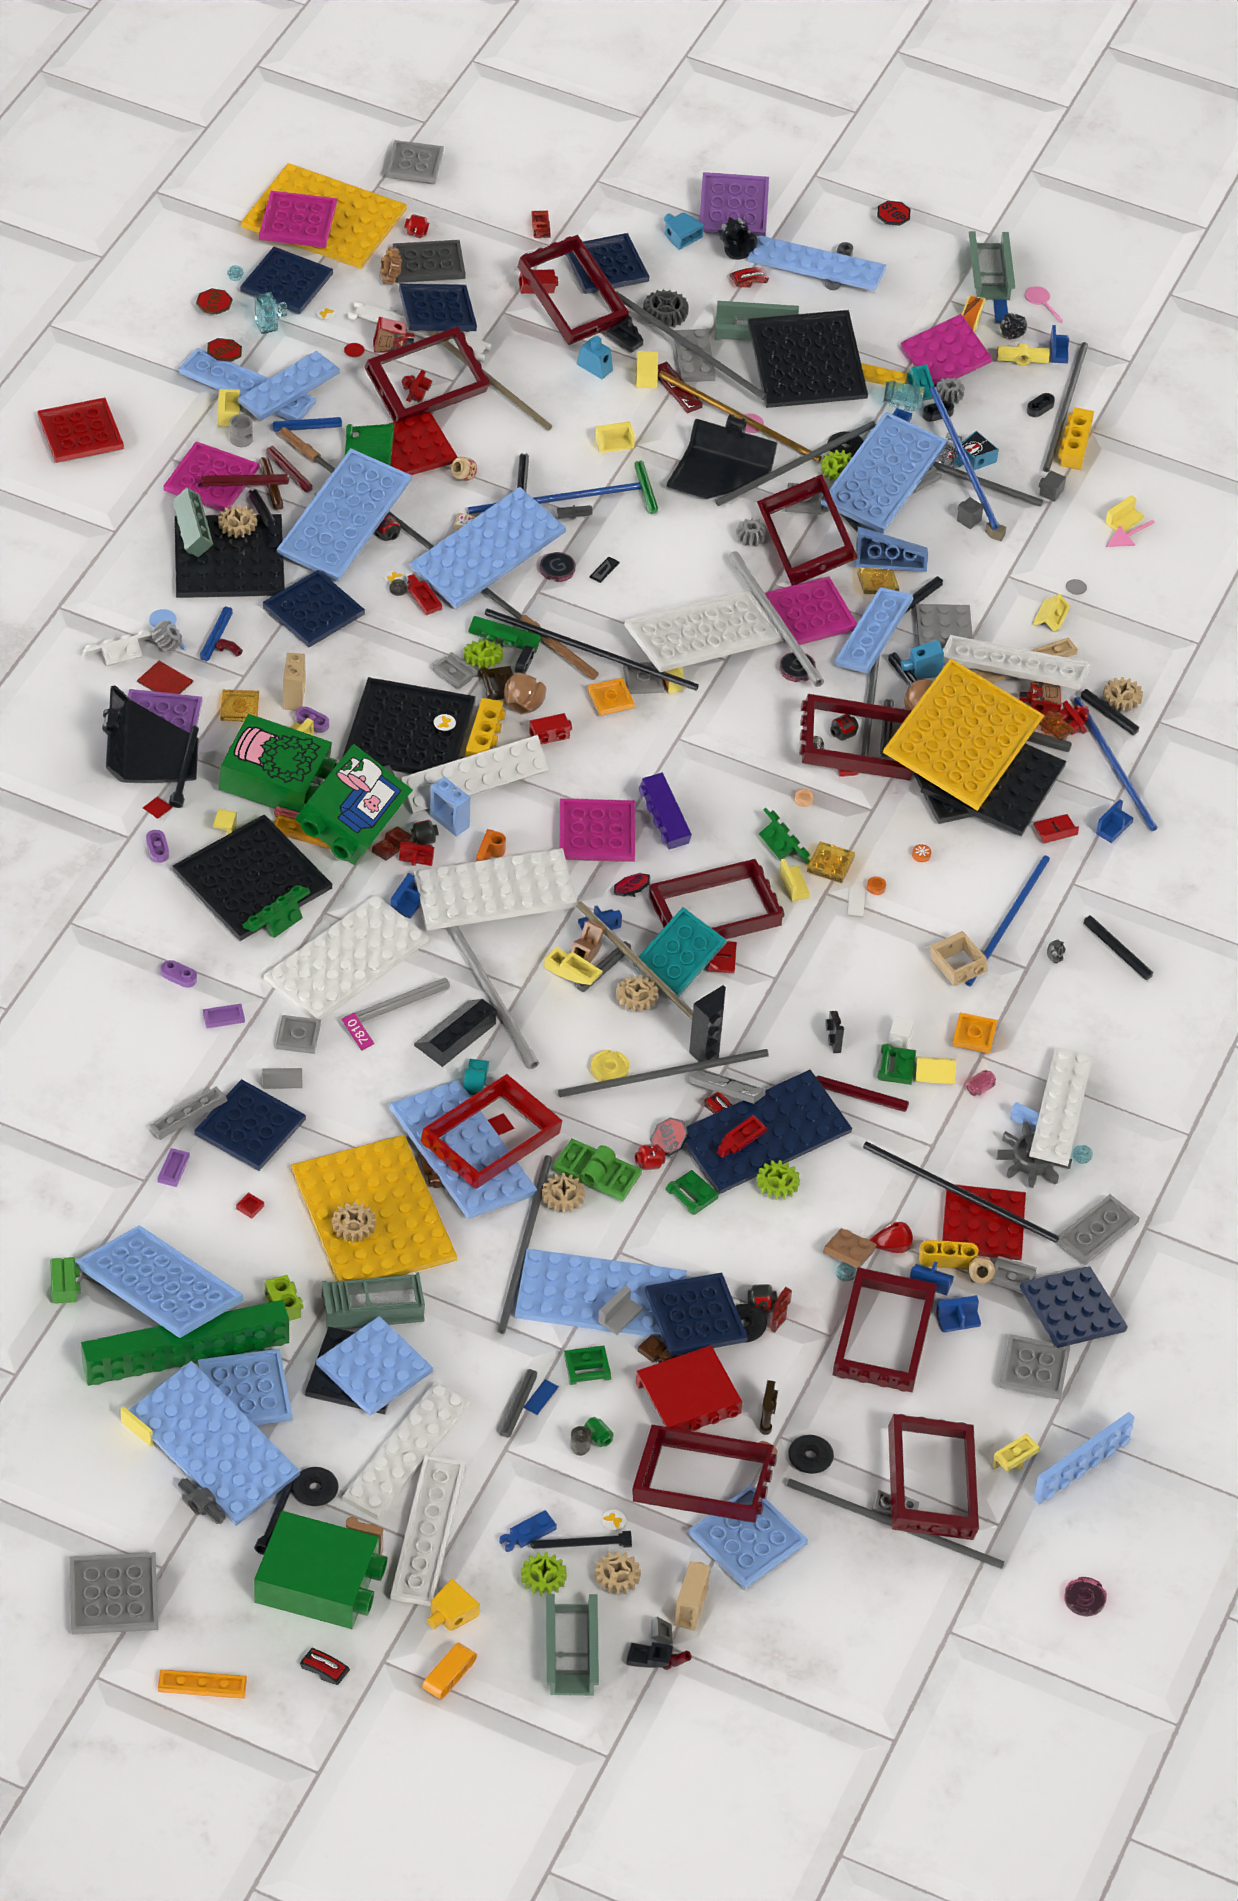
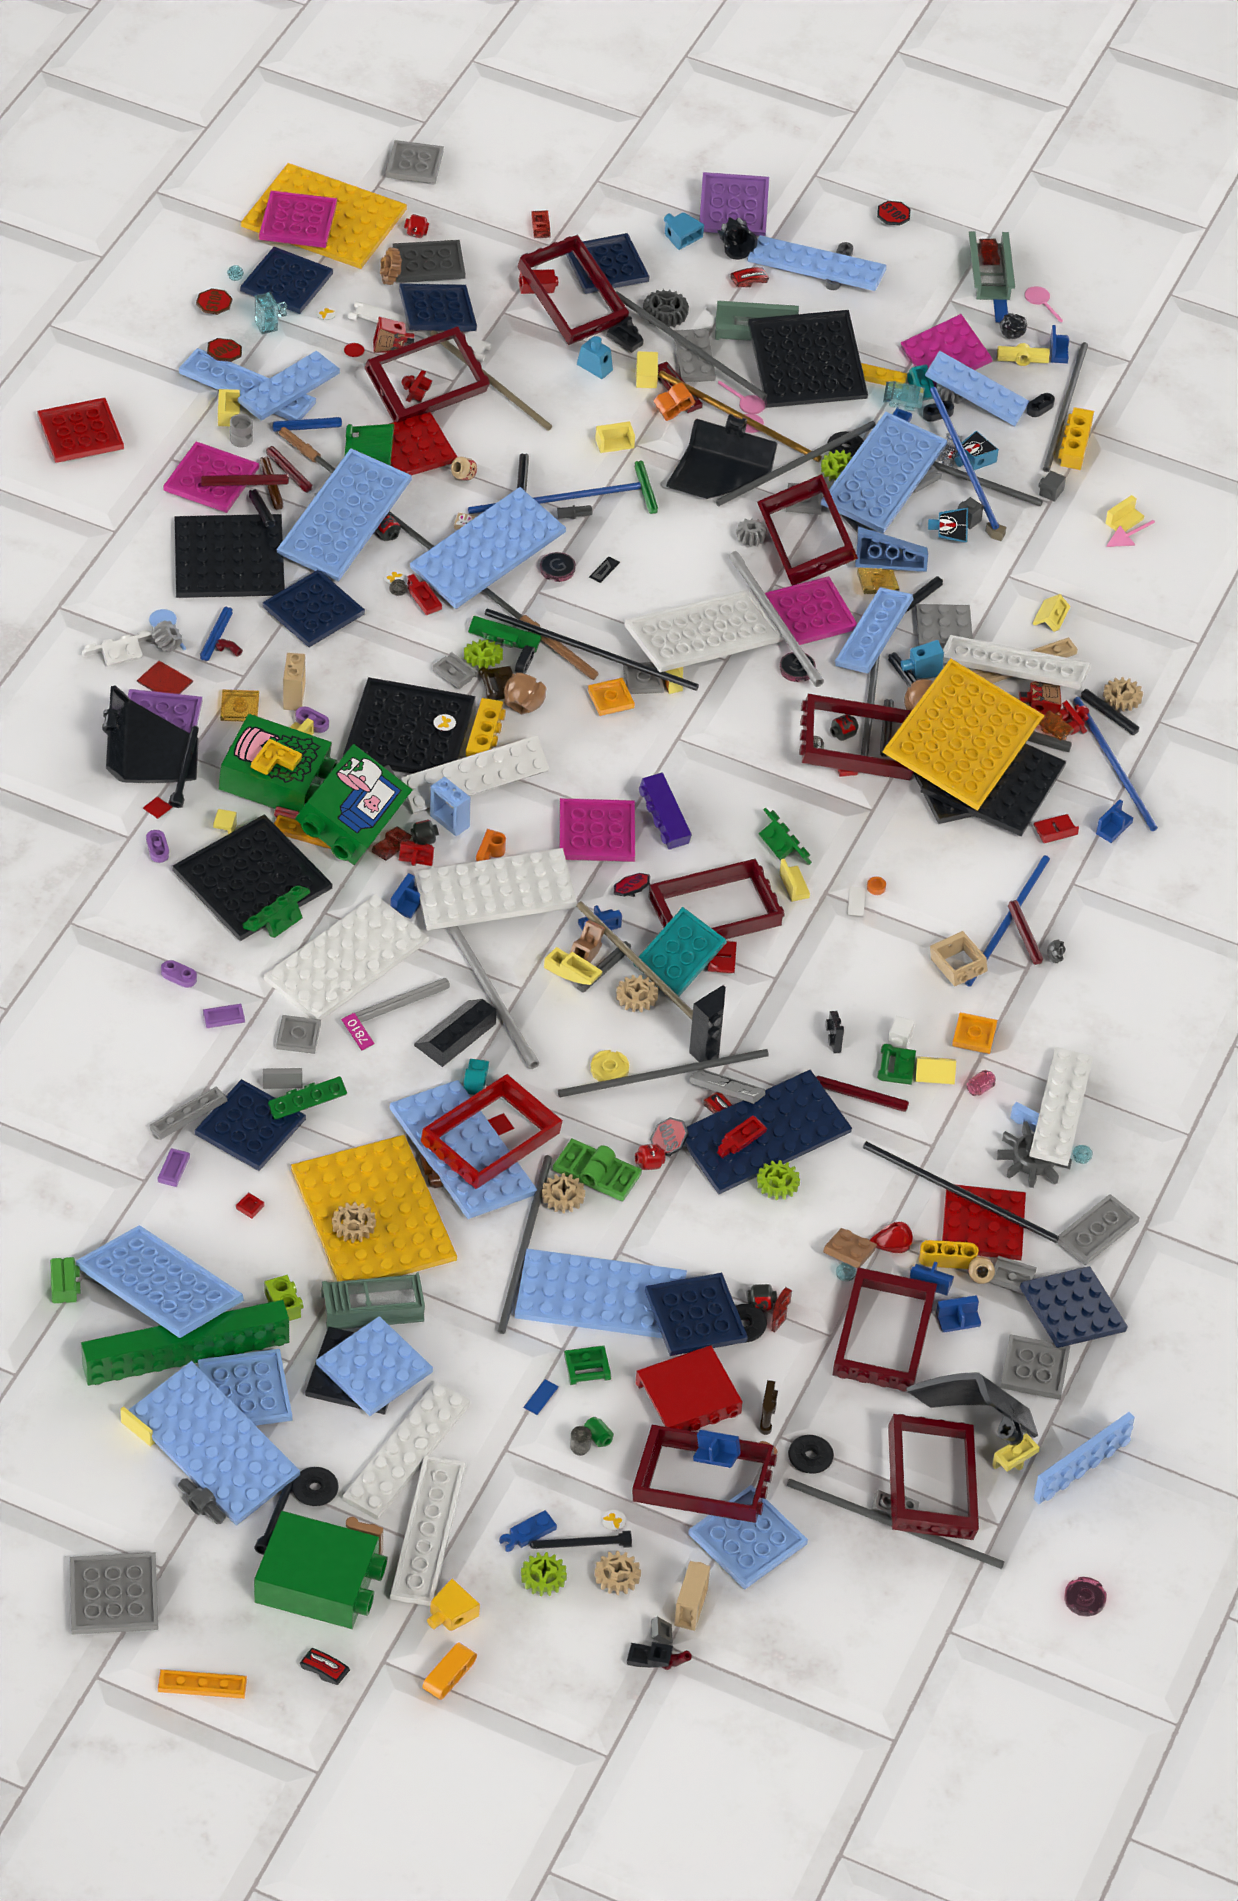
(192, 522): brick -> none
(237, 521): tan gear -> none
(275, 753): none -> yellow plate
(310, 1096): none -> green bracket
(518, 1403): dark grey axle -> none
(551, 728): red brick -> none
(572, 1647): piece -> none
(619, 1311): light grey panel -> none
(654, 1349): reddish brown plate -> none
(674, 401): none -> orange brick
(696, 1189): green plate -> none
(717, 1448): none -> blue panel
(748, 404): none -> bright pink piece
(804, 797): light nougat tile -> none
(831, 862): clear yellow plate -> none
(921, 853): orange tile -> none
(951, 524): none -> torso
(973, 311): slope -> none
(977, 388): none -> light blue plate
(977, 1390): none -> black panel
(989, 251): none -> clear red slope
(1025, 932): none -> dark red axle
(1076, 586): light grey sticker -> none
(1118, 947): black axle -> none

